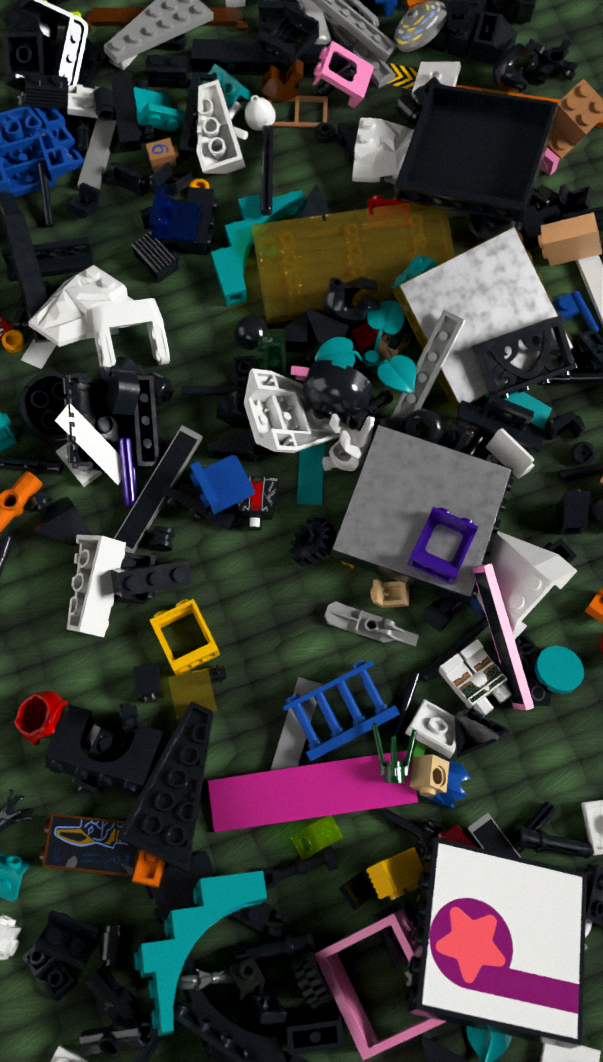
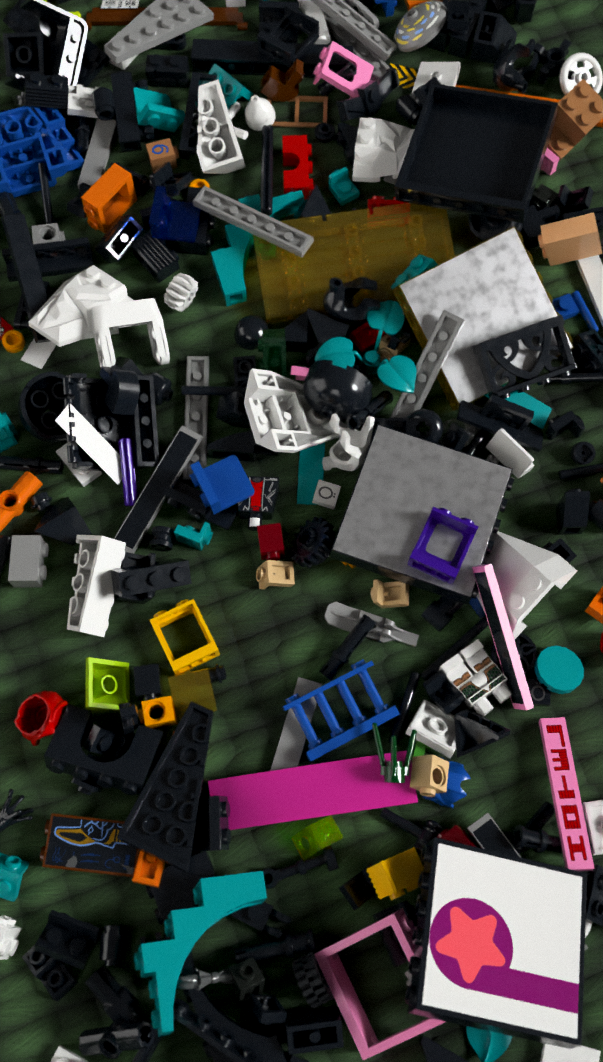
(27, 561): none -> light grey brick
(47, 233): none -> light grey brick
(106, 685): none -> lime slope
(109, 198): none -> orange window
(117, 4): none -> white sticker
(119, 238): none -> black brick
(167, 719): none -> light orange brick
(180, 292): none -> white gear
(190, 536): none -> teal bracket
(197, 409): none -> light grey tile
(212, 825): none -> black bracket
(253, 221): none -> light grey tile
(271, 541): none -> dark red brick
(275, 574): none -> tan bracket
(296, 154): none -> red arch
(326, 494): none -> white tile
(342, 186): none -> teal bracket
(344, 651): none -> black pin
(370, 97): none -> black plate
(443, 693): none -> black bracket
(566, 795): none -> bright pink tile
(571, 65): none -> white plate

